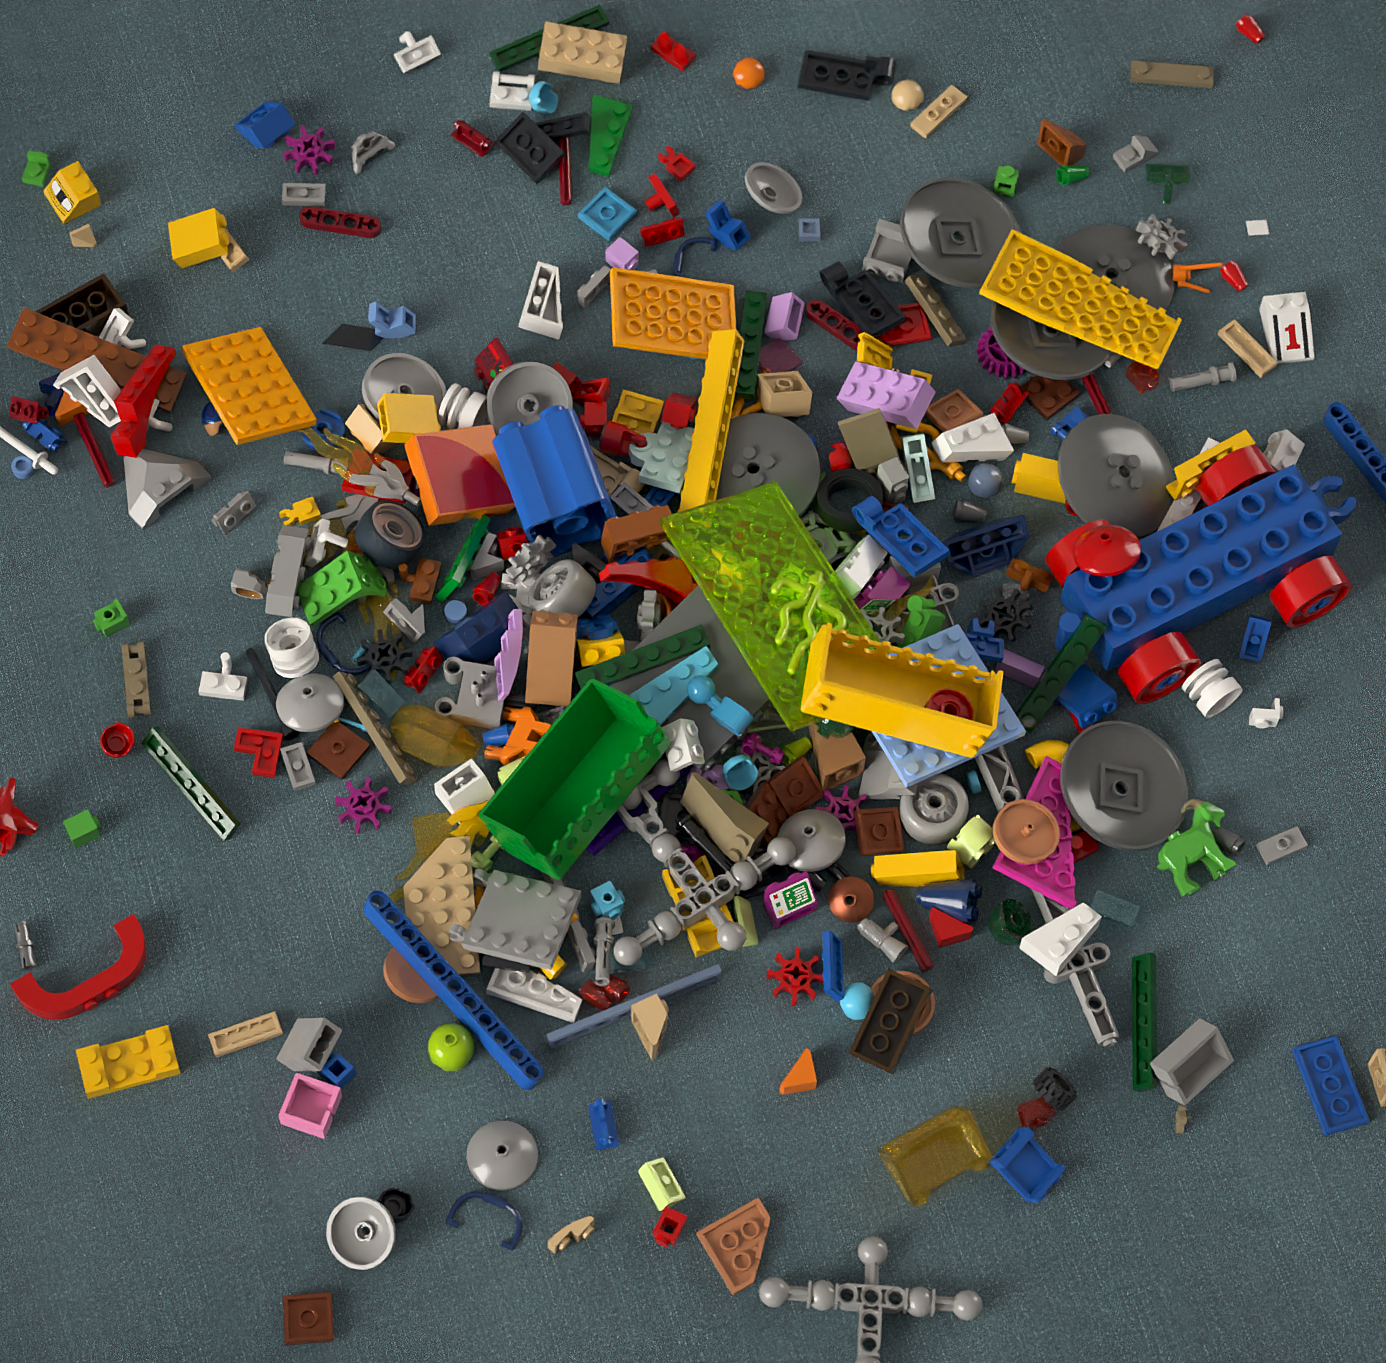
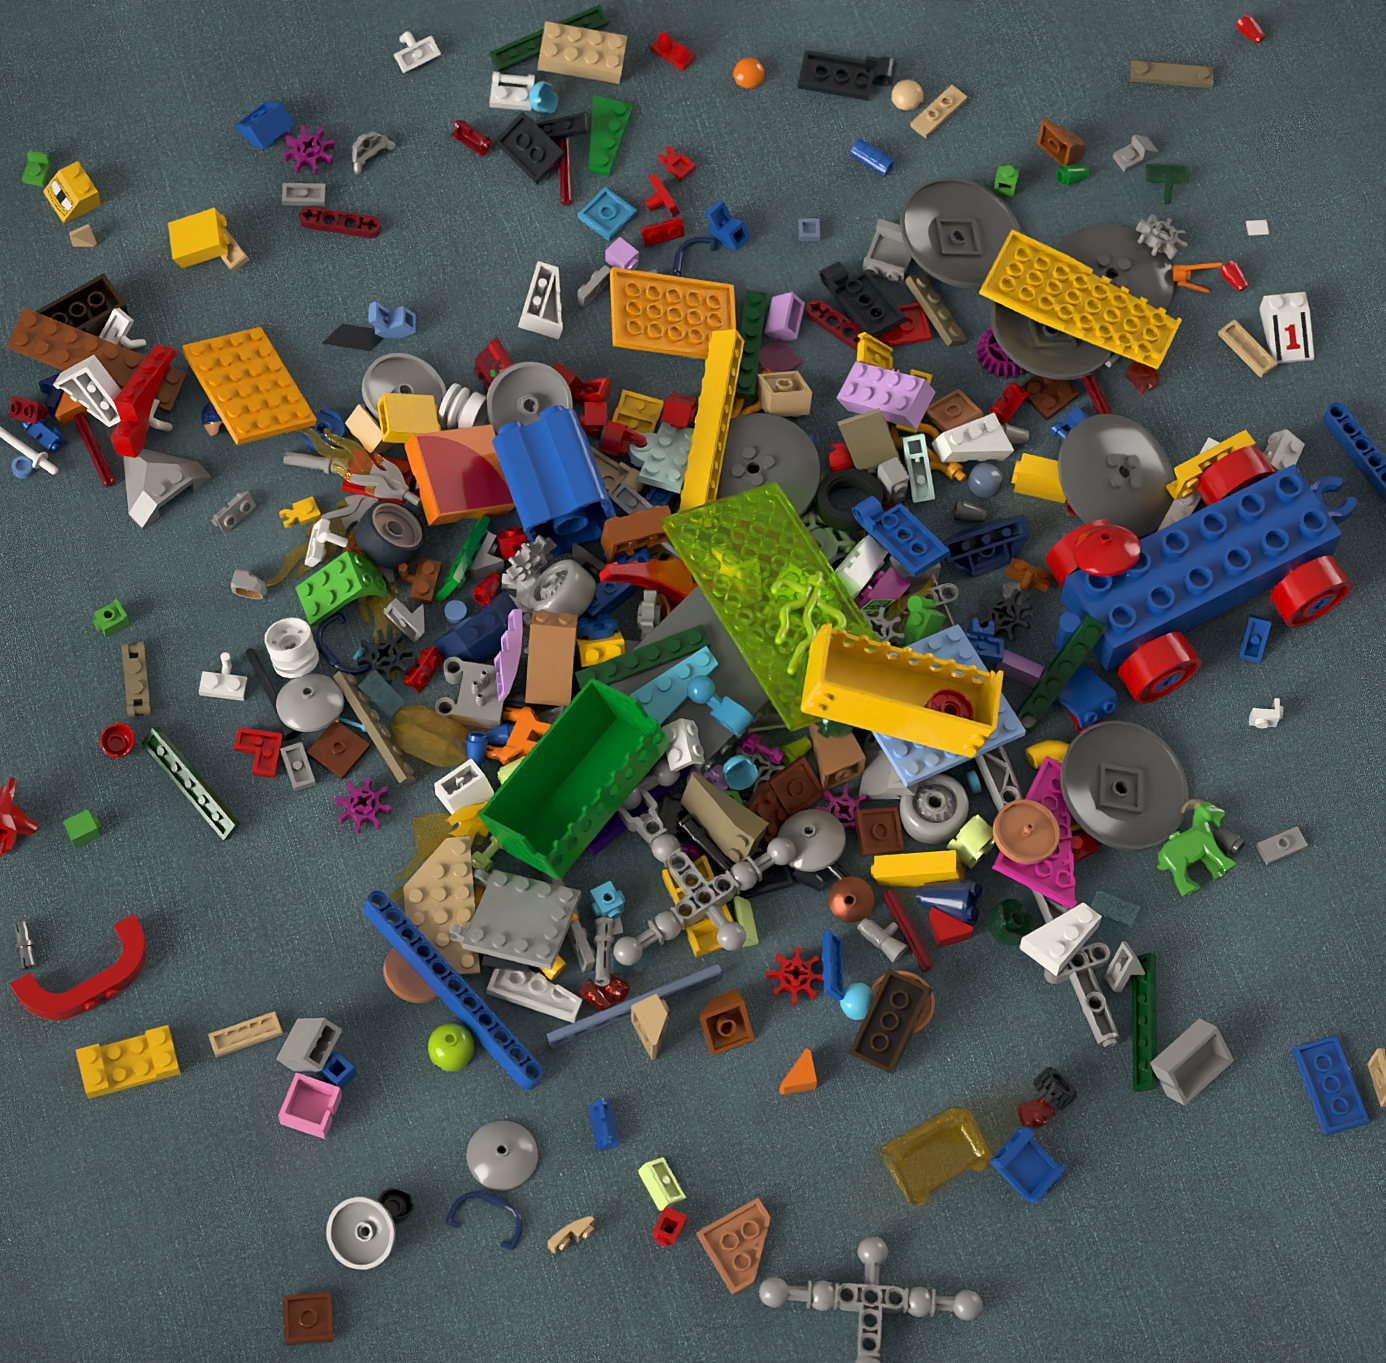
(287, 571): light grey brick -> none
(476, 747): none -> blue cone
(726, 1023): none -> dark orange slope
(773, 188): light grey dish -> none
(789, 899): slope -> none
(872, 157): none -> blue axle
(1122, 966): none -> light grey slope
(1181, 1119): dark tan piece -> none
(1212, 376): light grey pin -> none
(1212, 688): white wheel -> none

